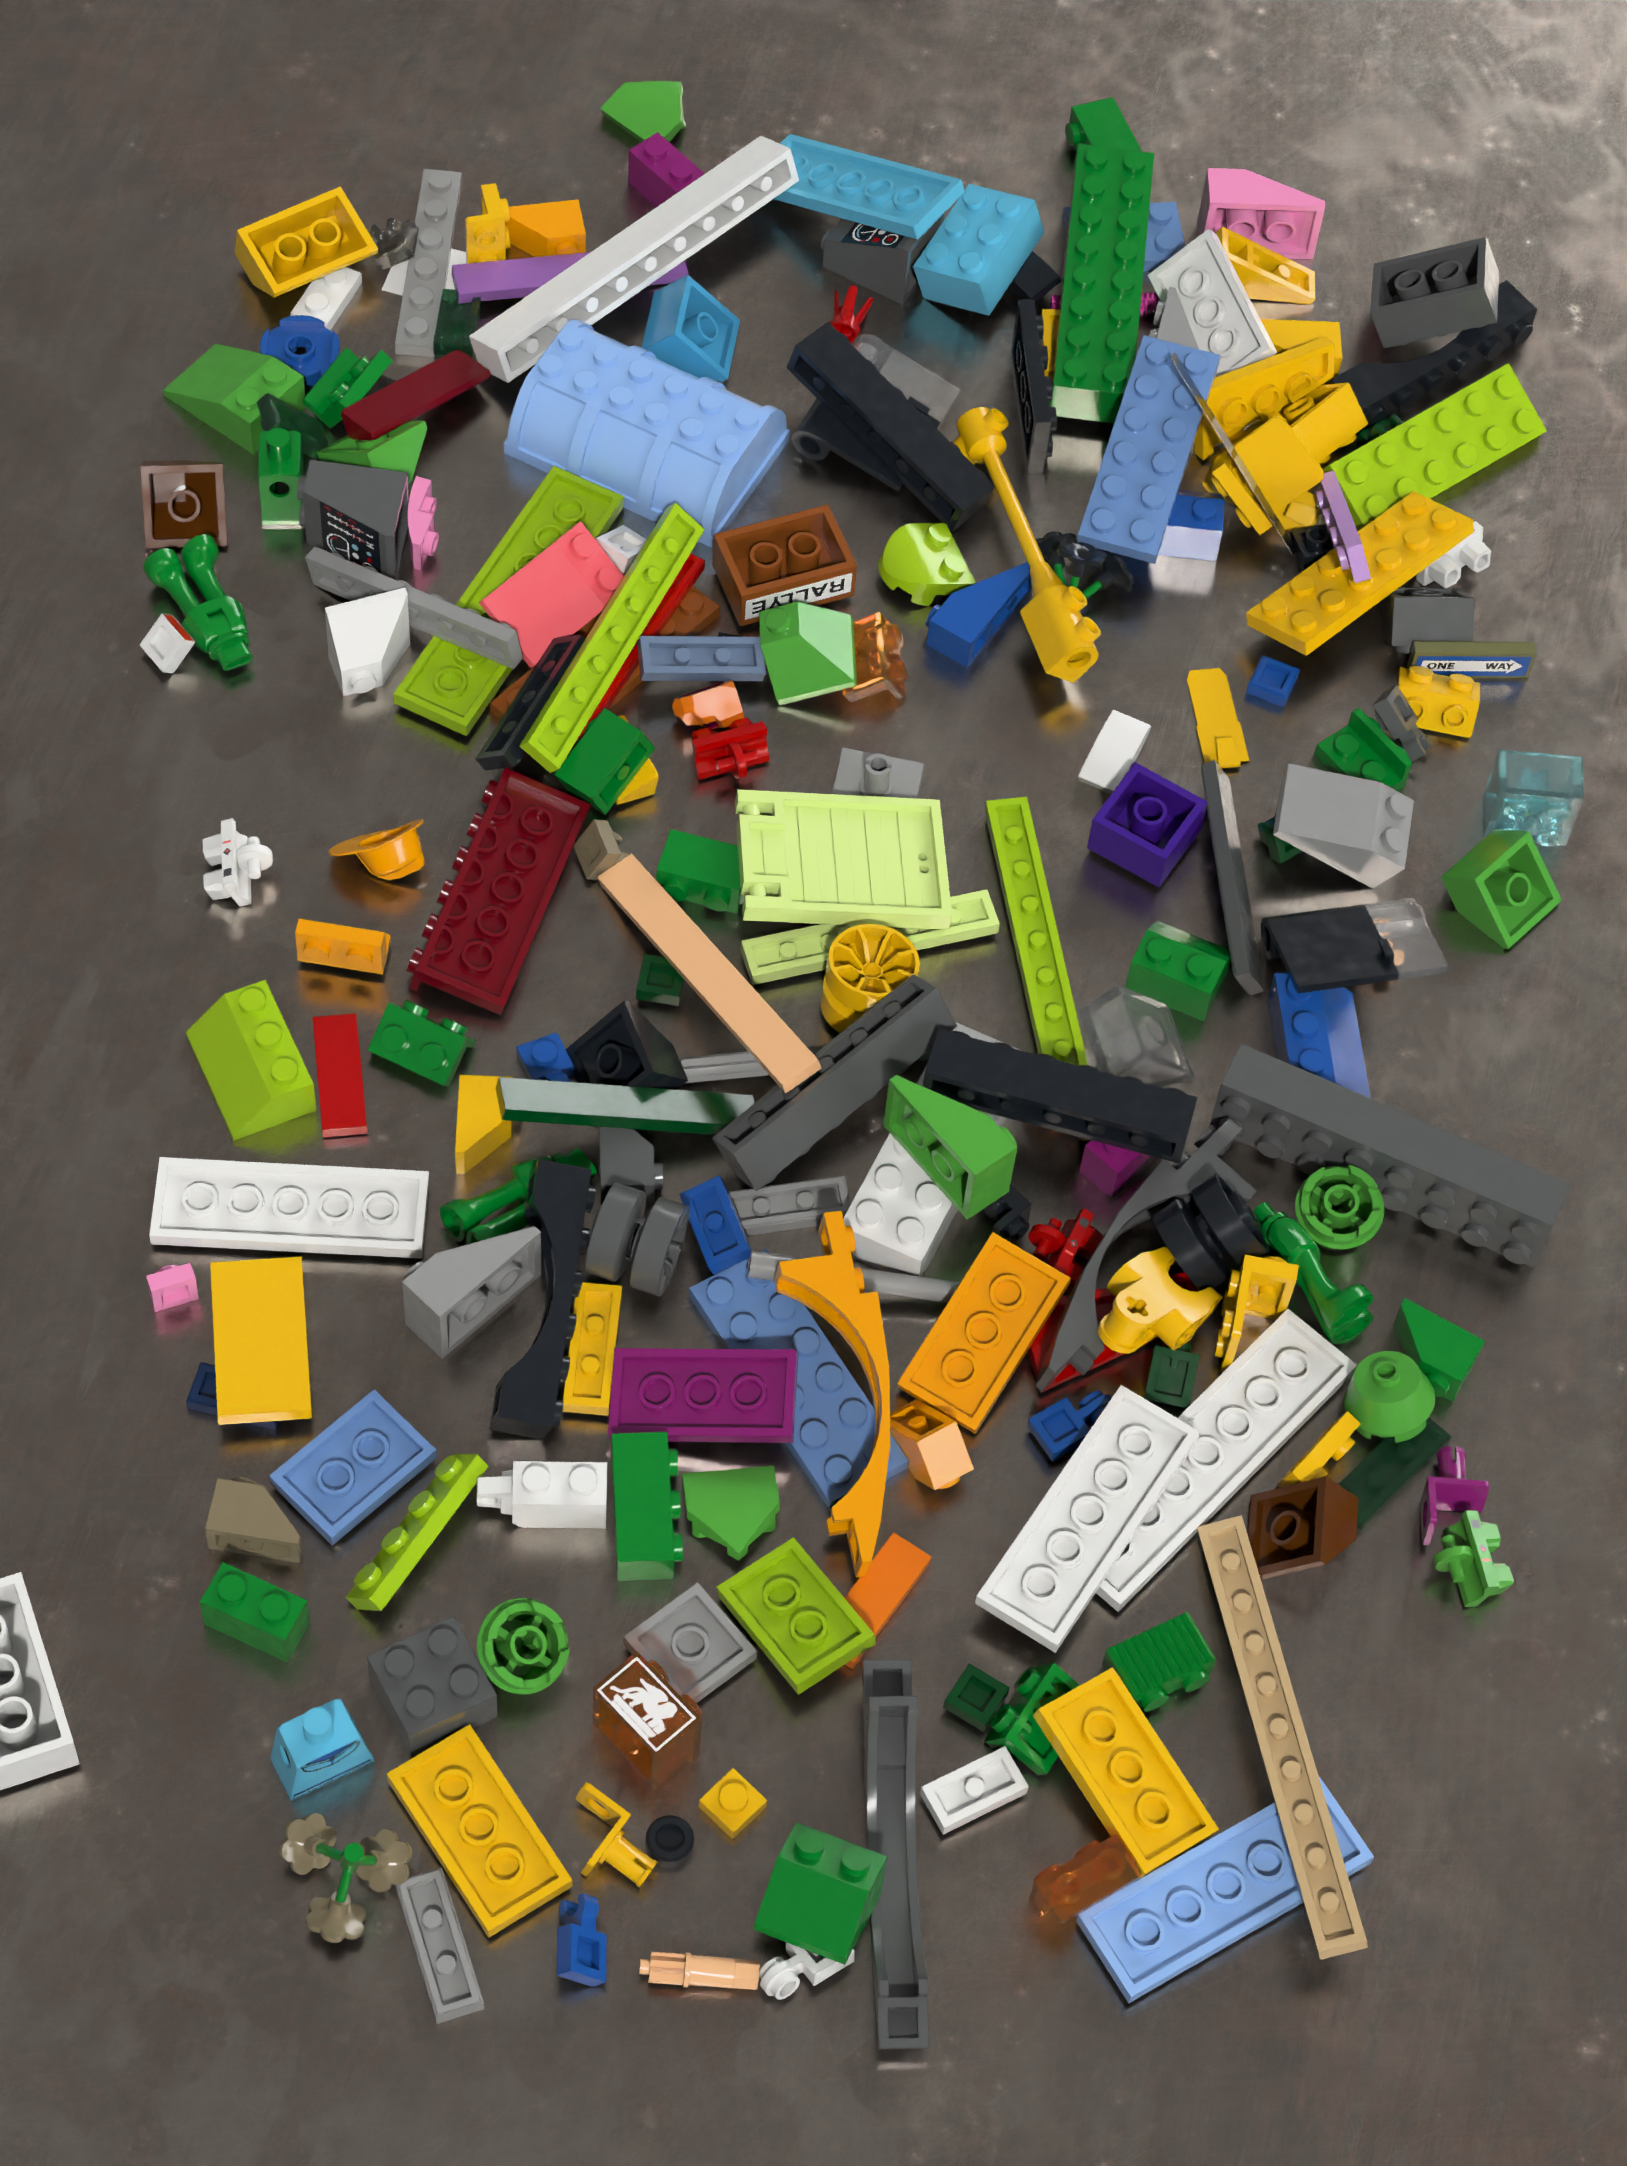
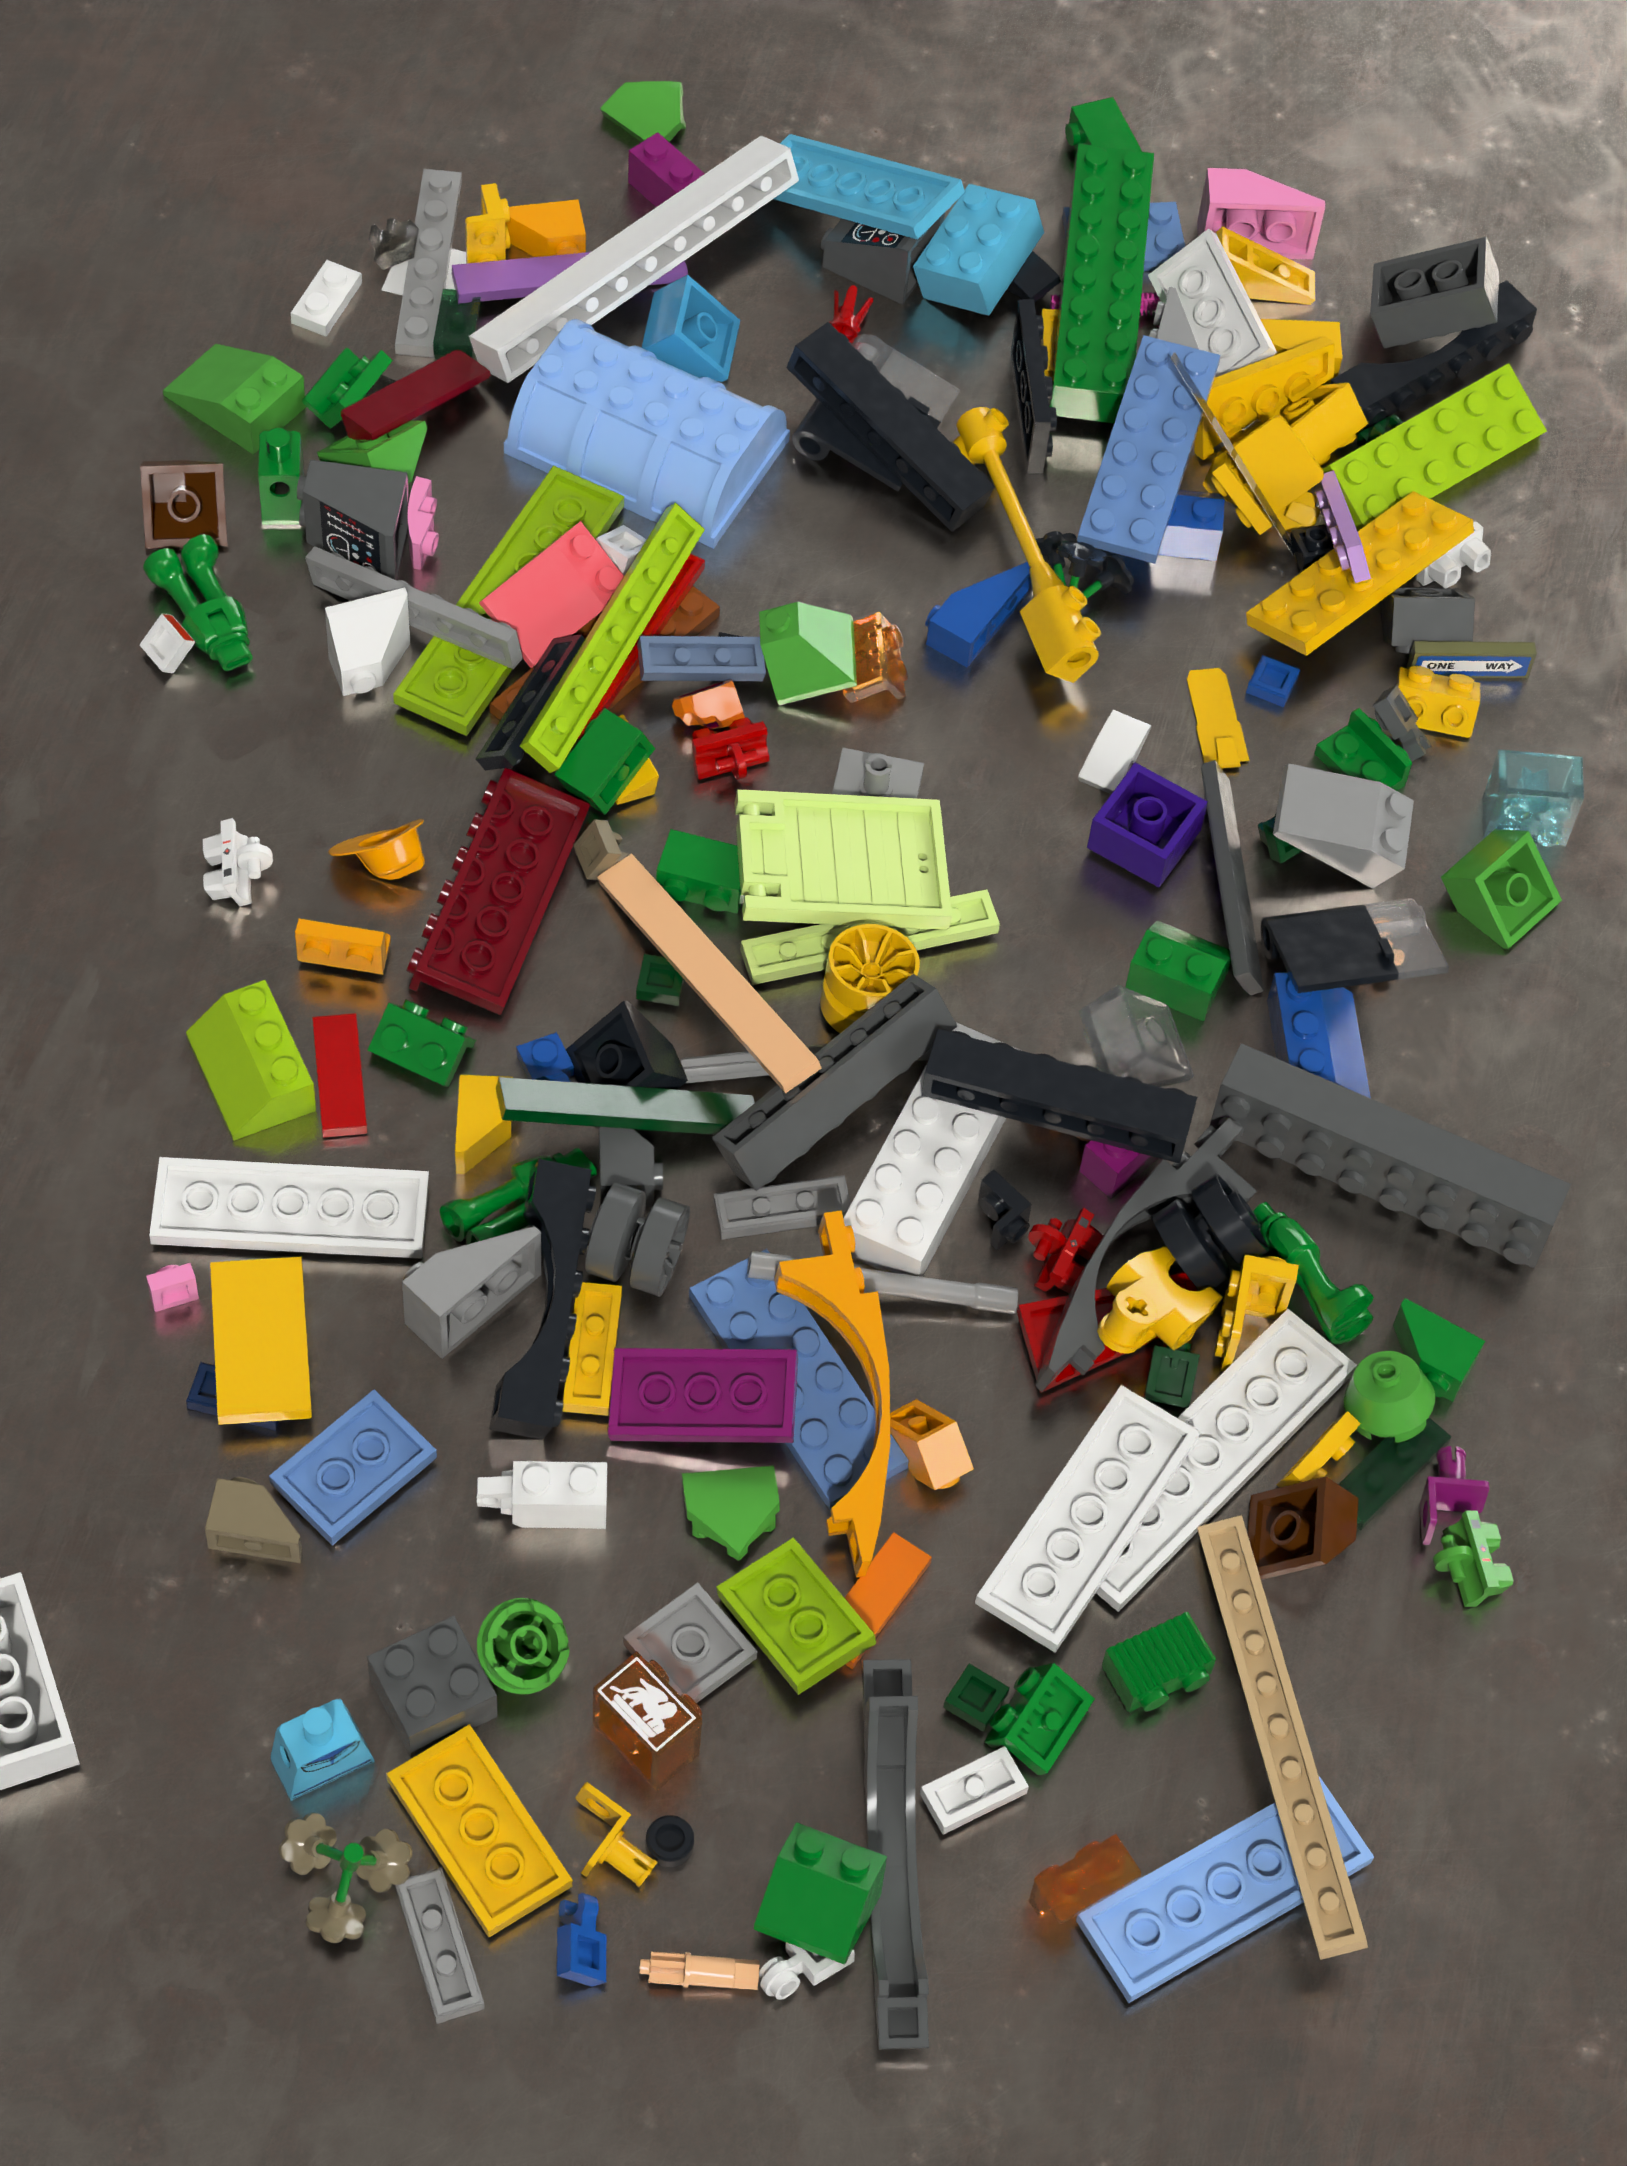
(255, 1612): green brick -> none
(280, 414): clear green plate -> none
(303, 243): yellow slope -> none
(306, 332): blue plate -> none
(410, 1540): lime plate -> none
(645, 1506): green brick -> none
(716, 1224): blue plate -> none
(732, 1803): yellow plate -> none
(784, 563): dark orange brick -> none
(924, 562): lime slope -> none
(952, 1144): bright green slope -> none
(984, 1332): light orange plate -> none
(1034, 930): lime plate -> none
(1063, 1428): blue plate -> none
(1125, 1771): yellow plate -> none
(1339, 1207): bright green cone -> none

